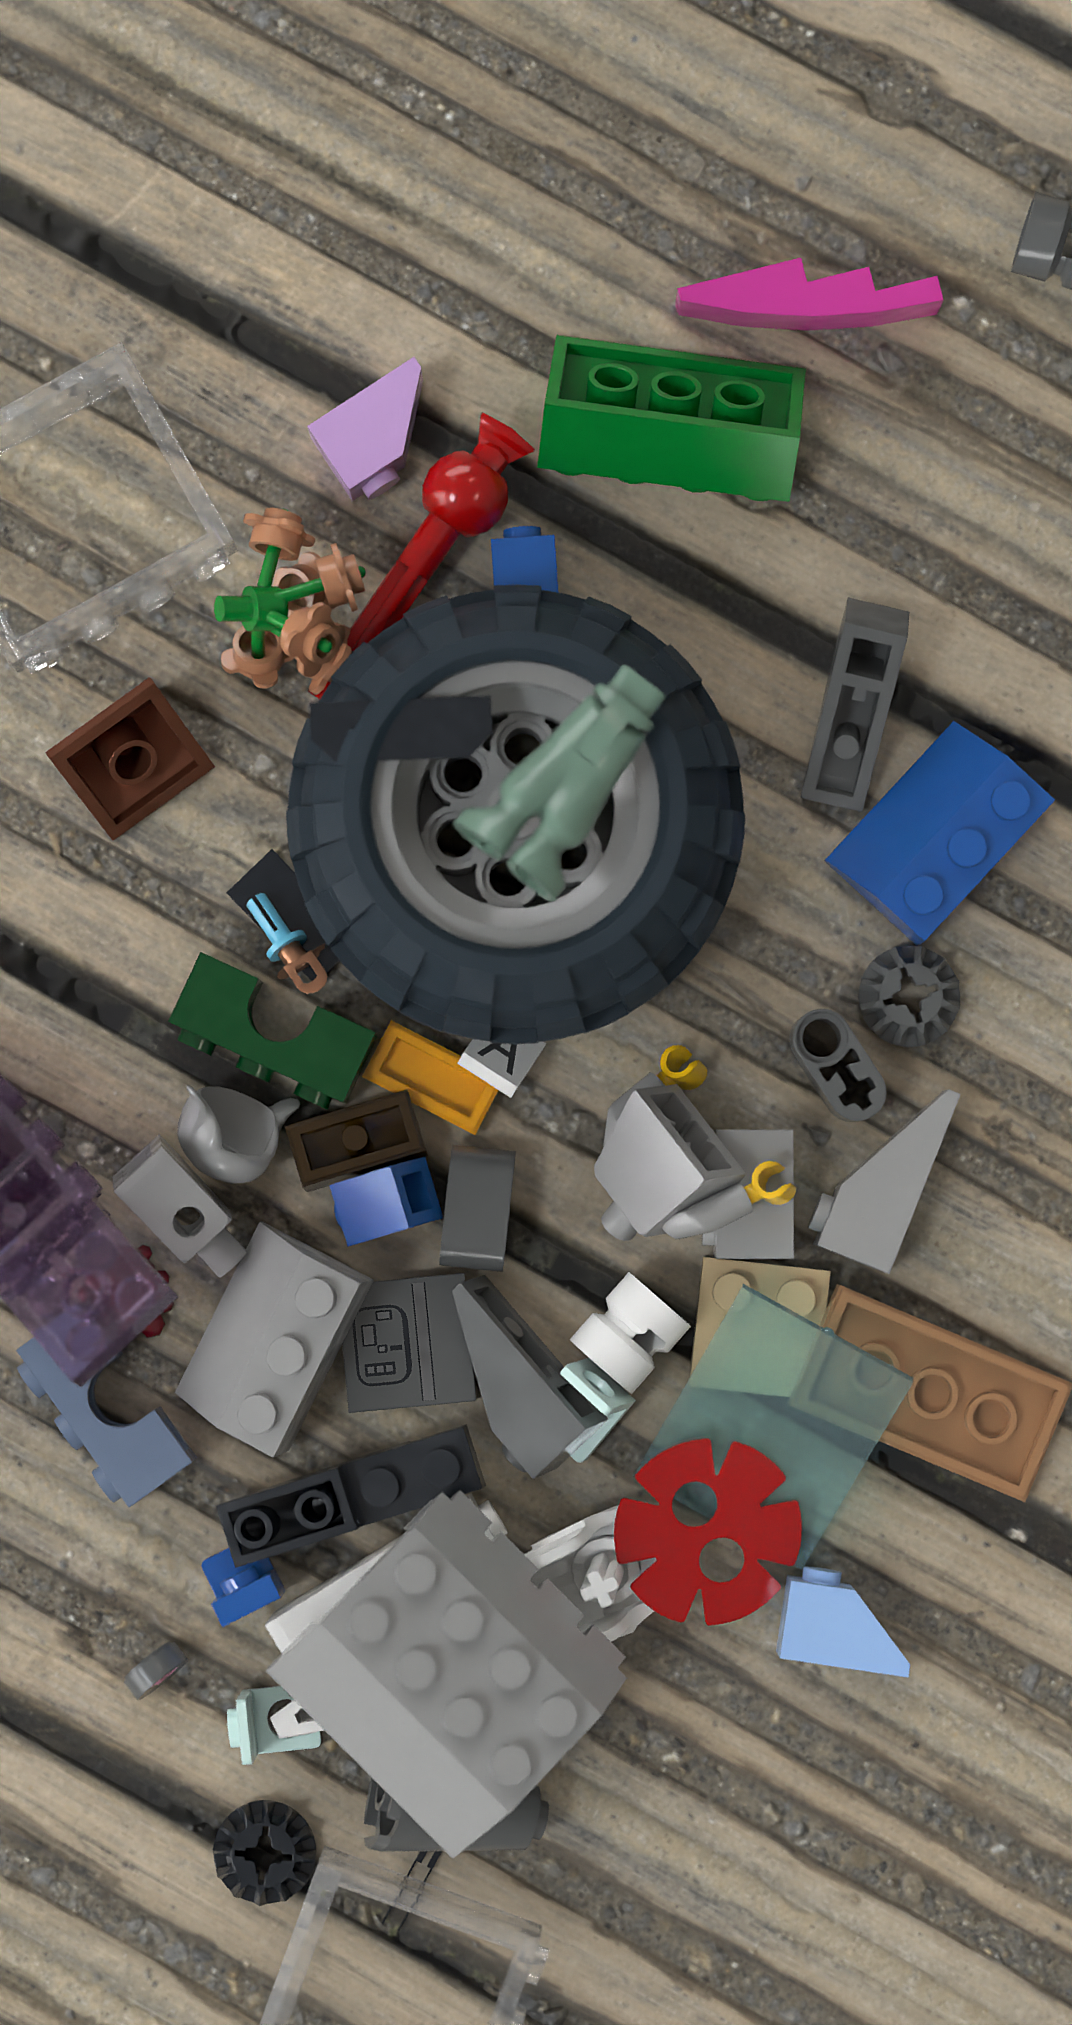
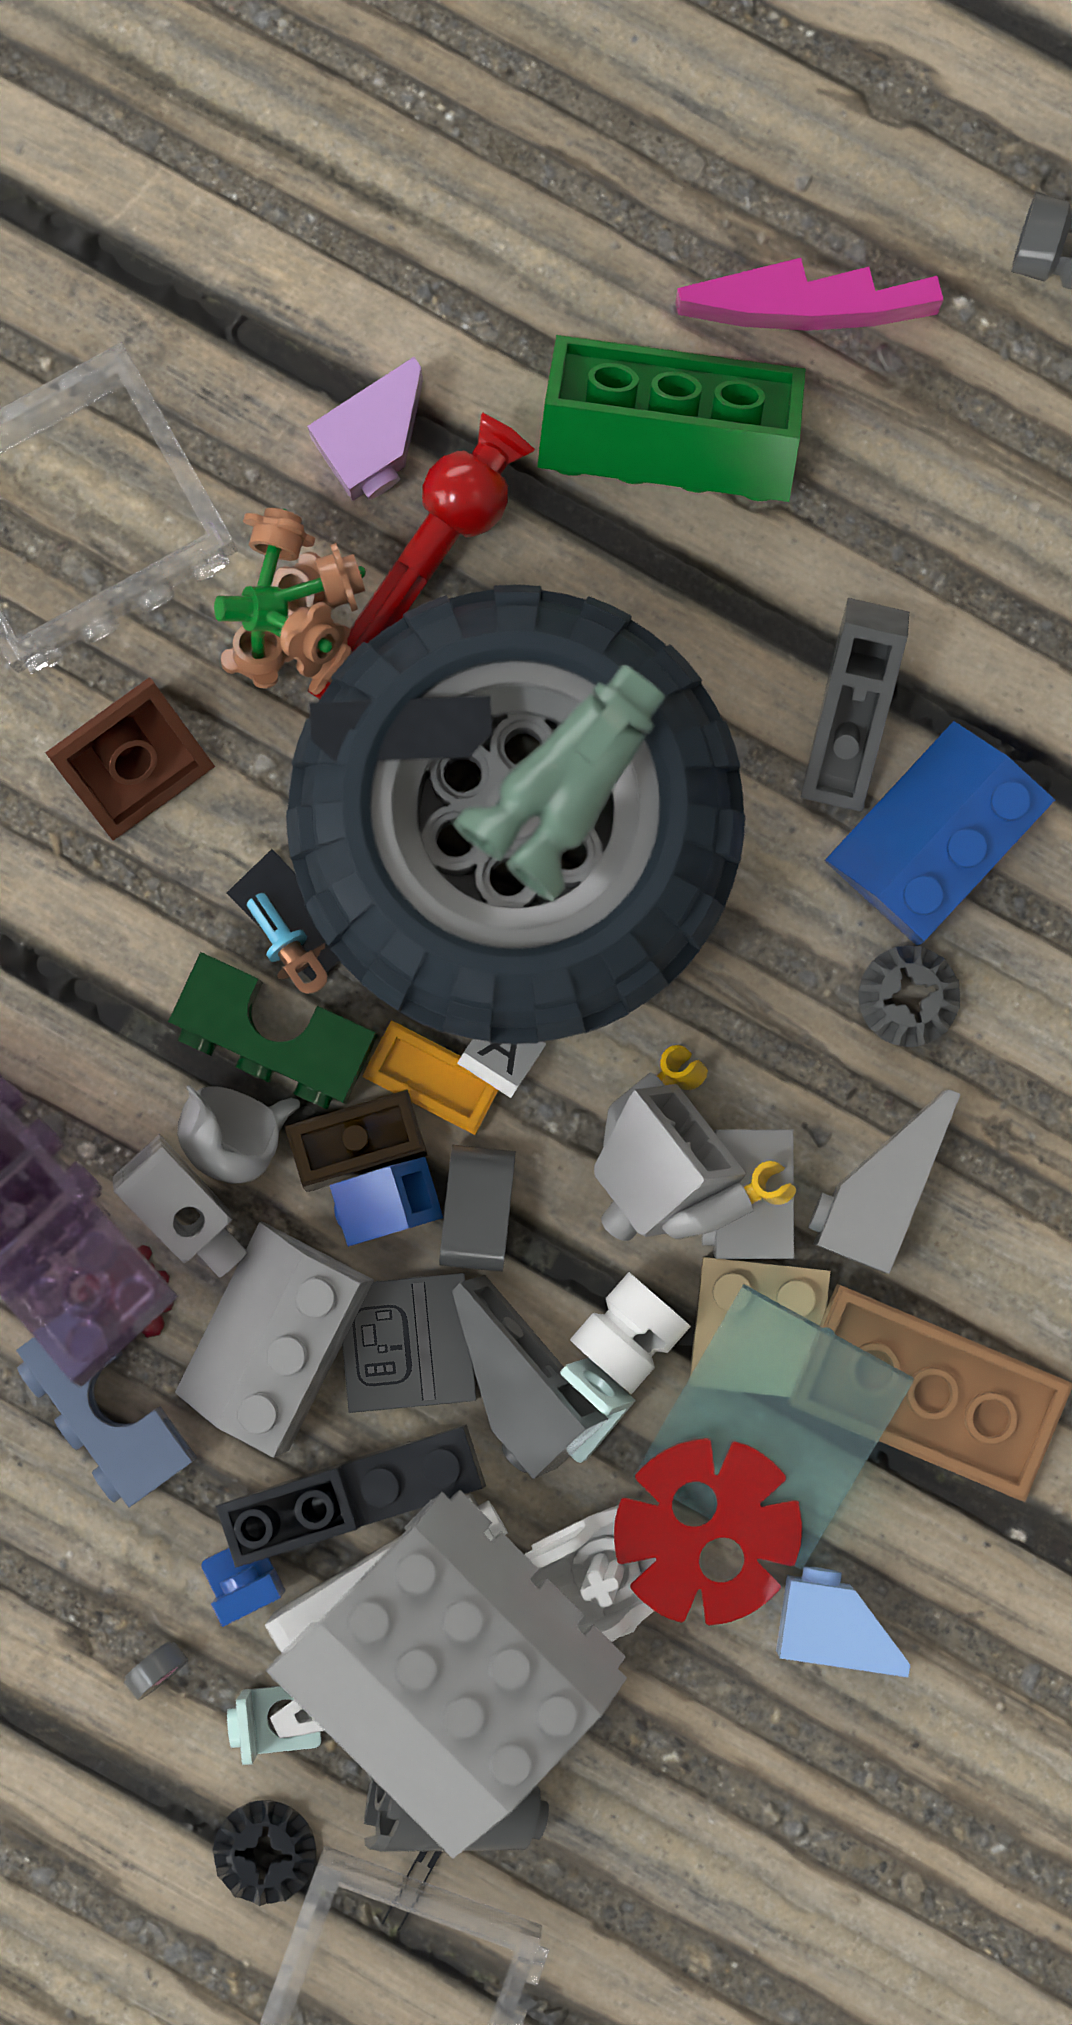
(525, 558): blue brick -> none
(834, 1086): dark grey beam -> none

